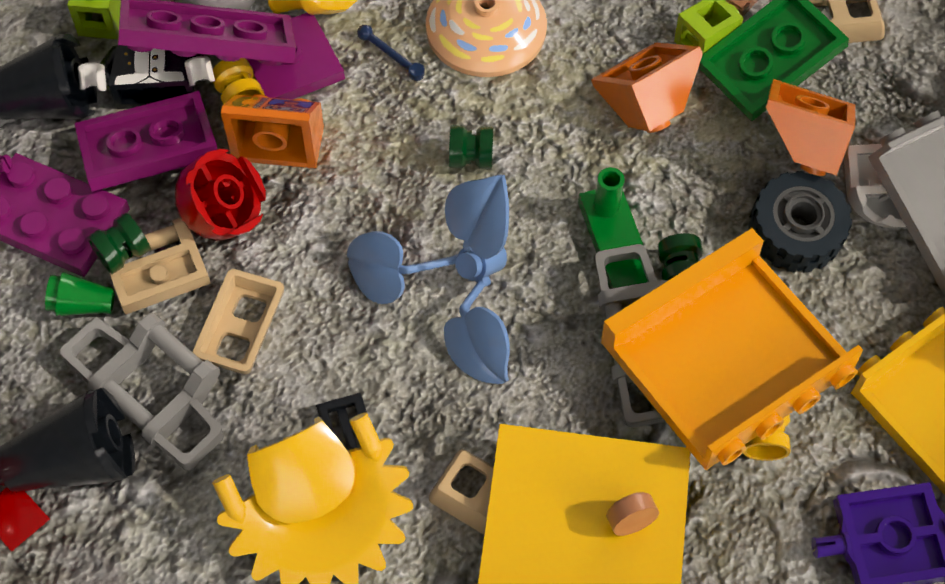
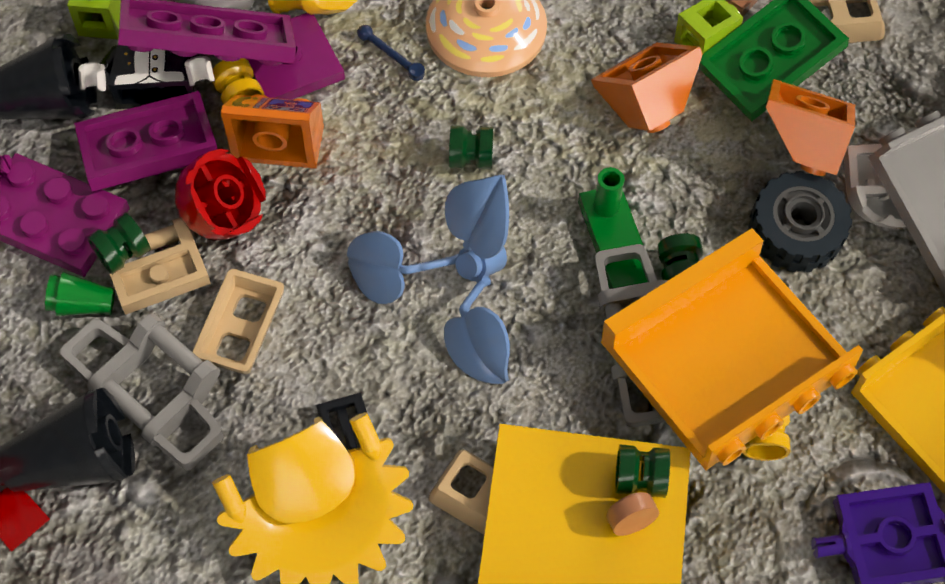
(654, 471): none -> dark green wheel

